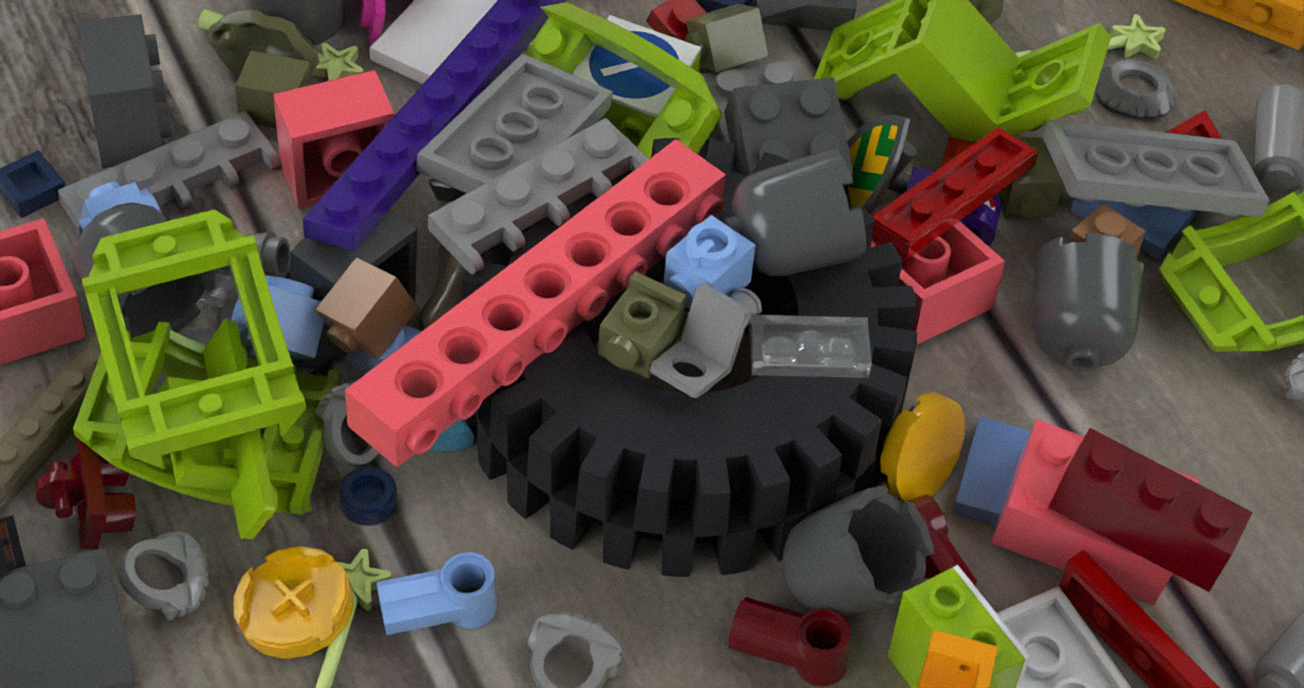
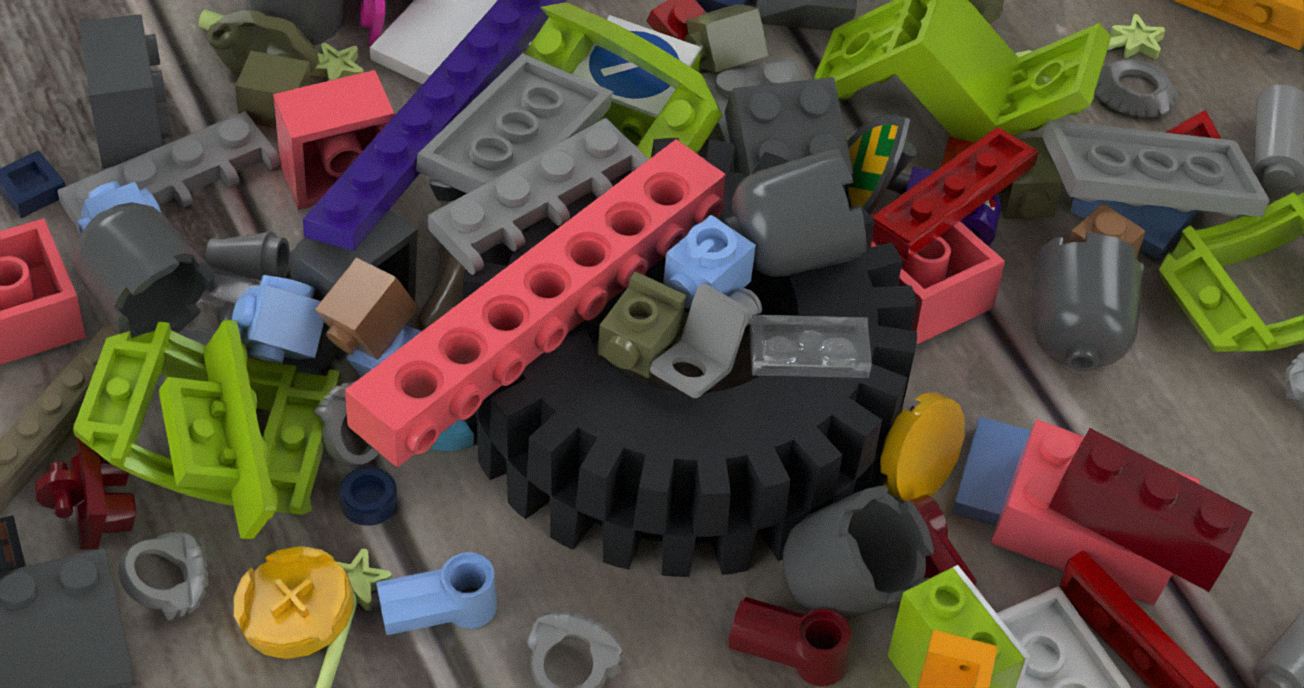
(207, 408): lime wedge -> none

